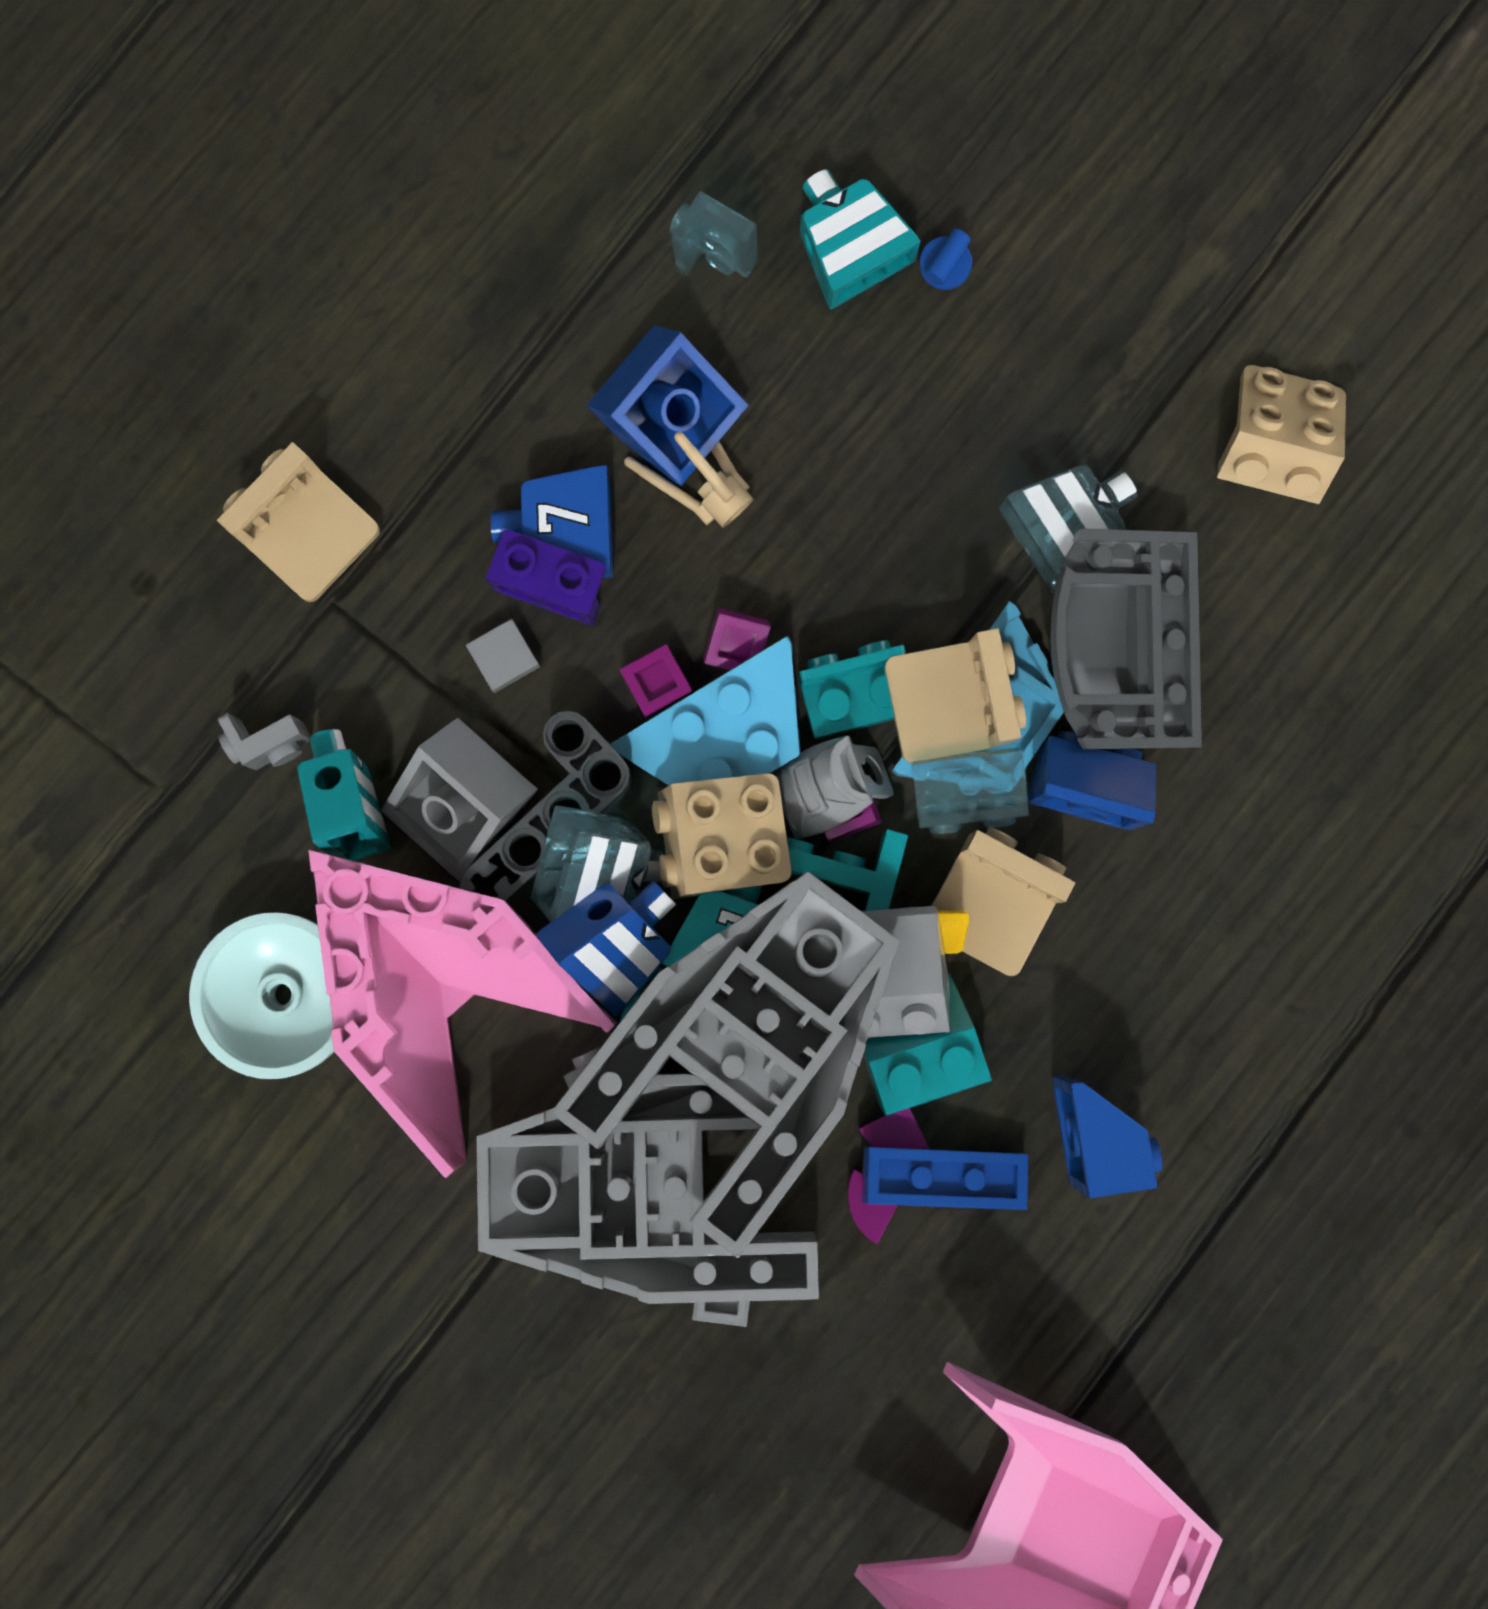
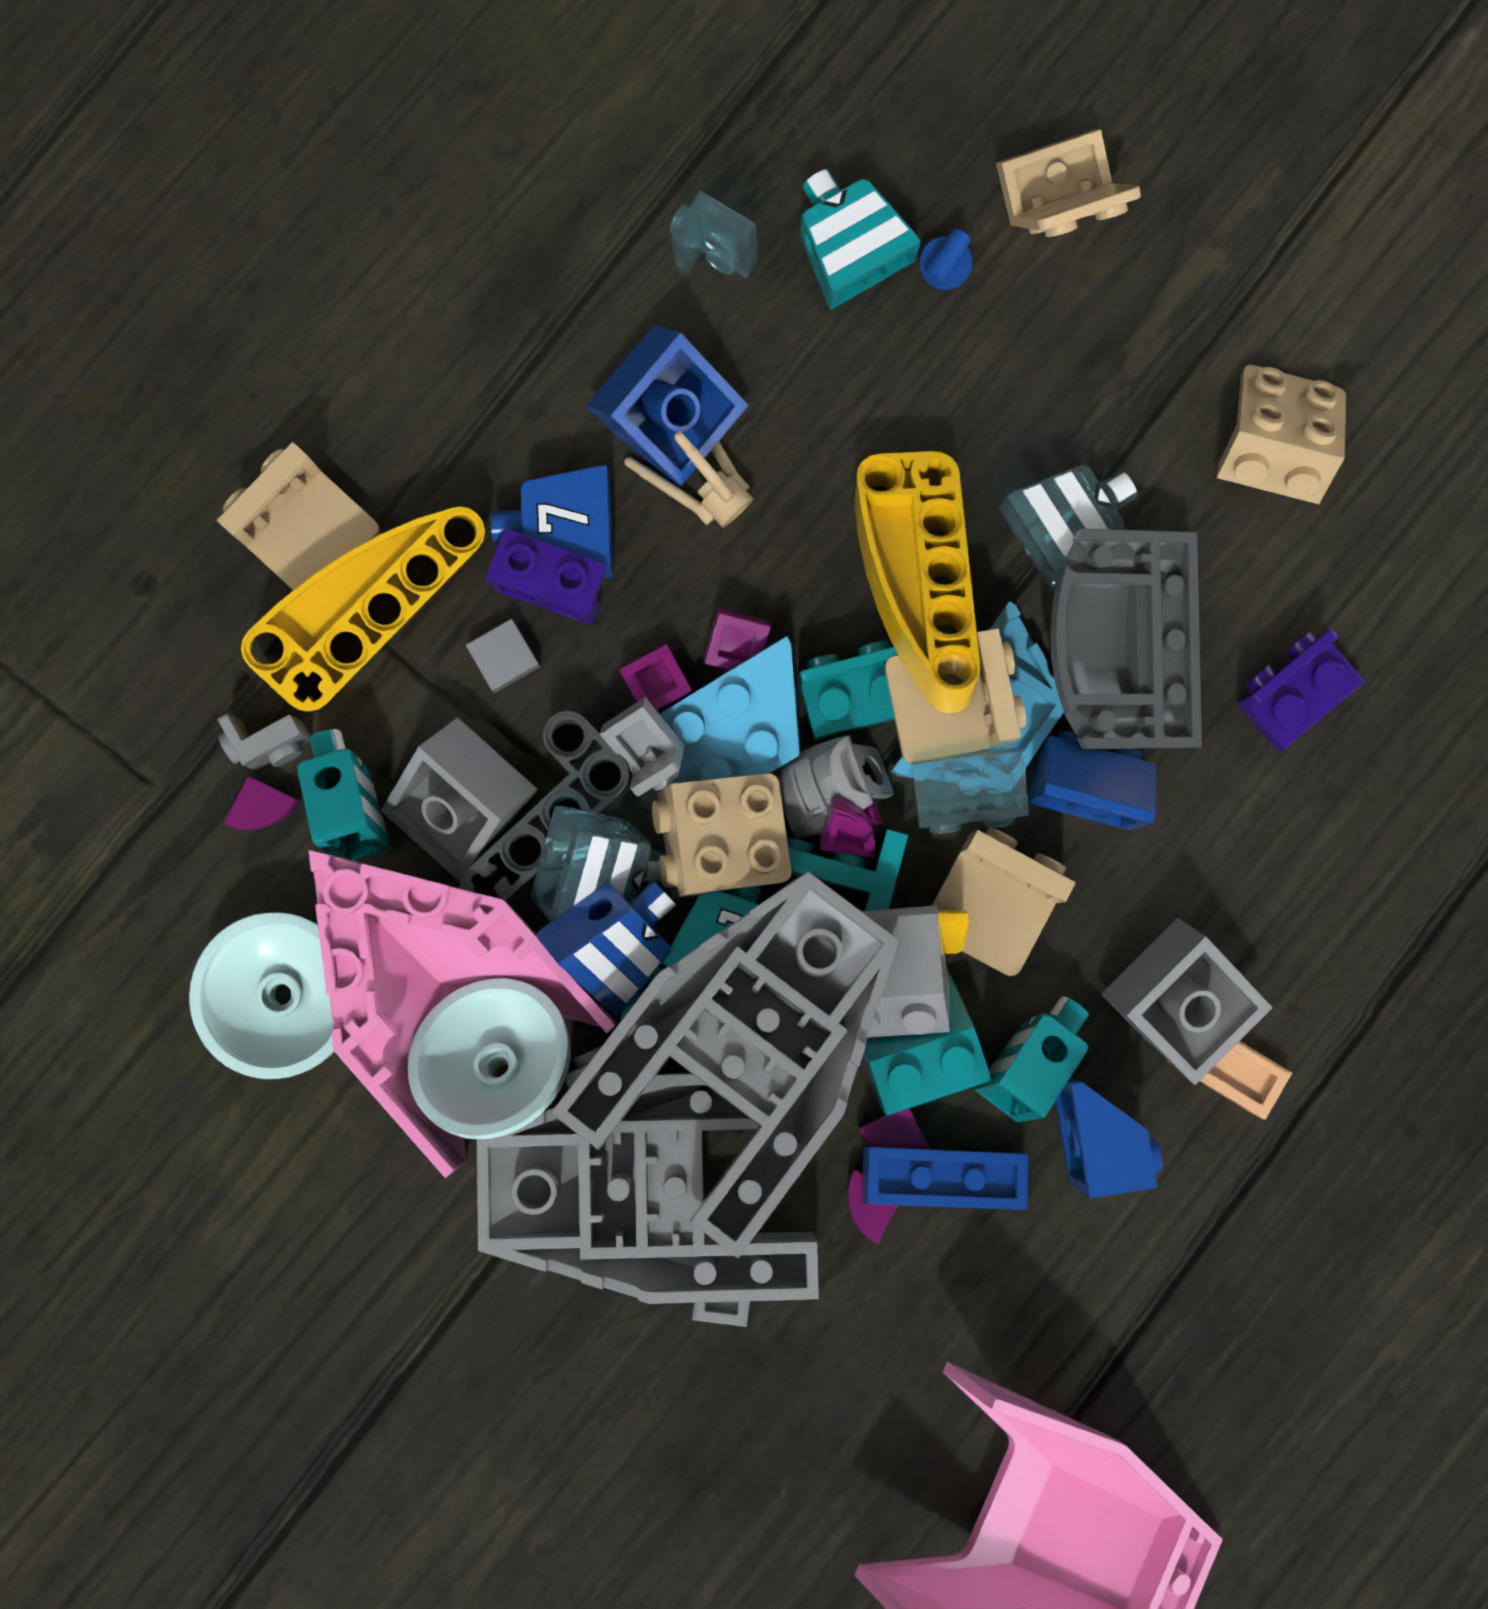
(259, 806): none -> magenta tile
(339, 602): none -> yellow beam
(472, 1037): none -> light aqua dish
(646, 746): none -> light grey bracket
(847, 830): none -> magenta tile
(905, 557): none -> yellow beam
(1022, 1077): none -> teal torso
(1062, 184): none -> tan bracket
(1187, 1000): none -> light grey slope
(1248, 1079): none -> light nougat tile
(1300, 691): none -> dark purple bracket

